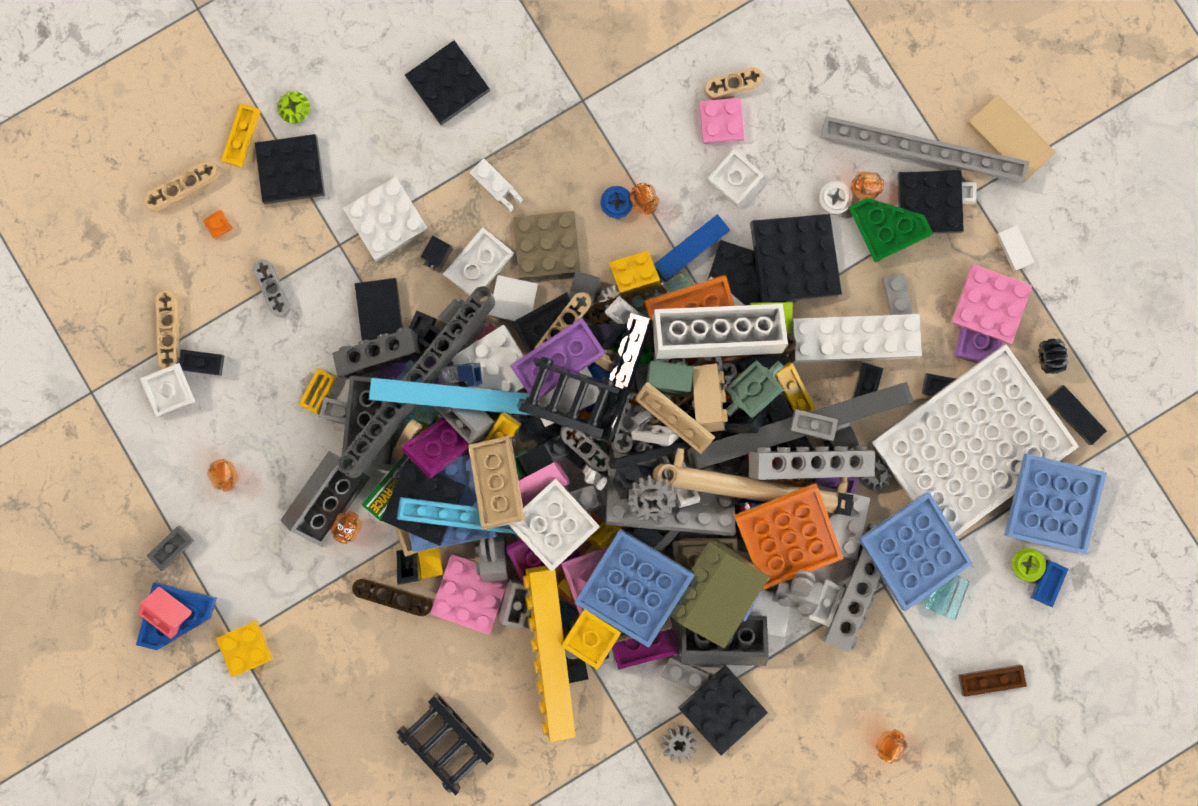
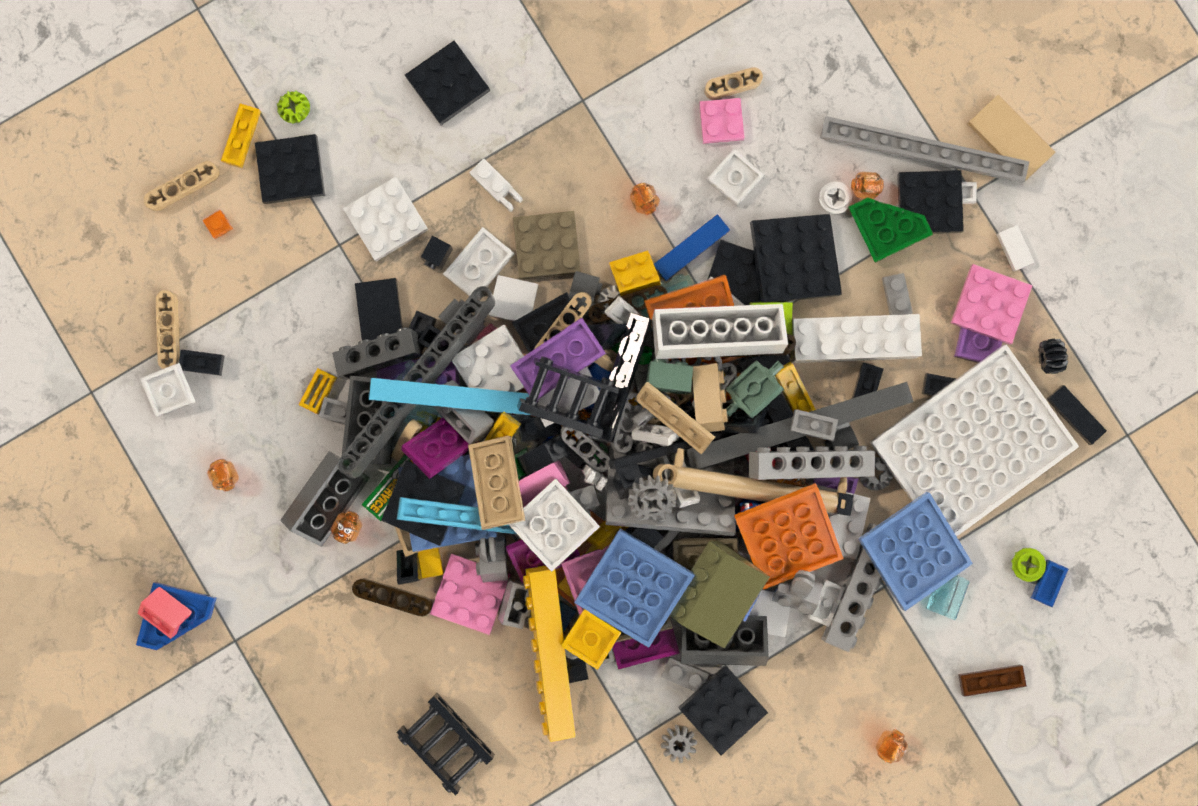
(170, 548): dark grey plate -> none
(244, 648): yellow plate -> none
(271, 272): light grey beam -> none
(461, 372): leg -> none
(609, 196): blue gear -> none
(1055, 503): medium blue plate -> none

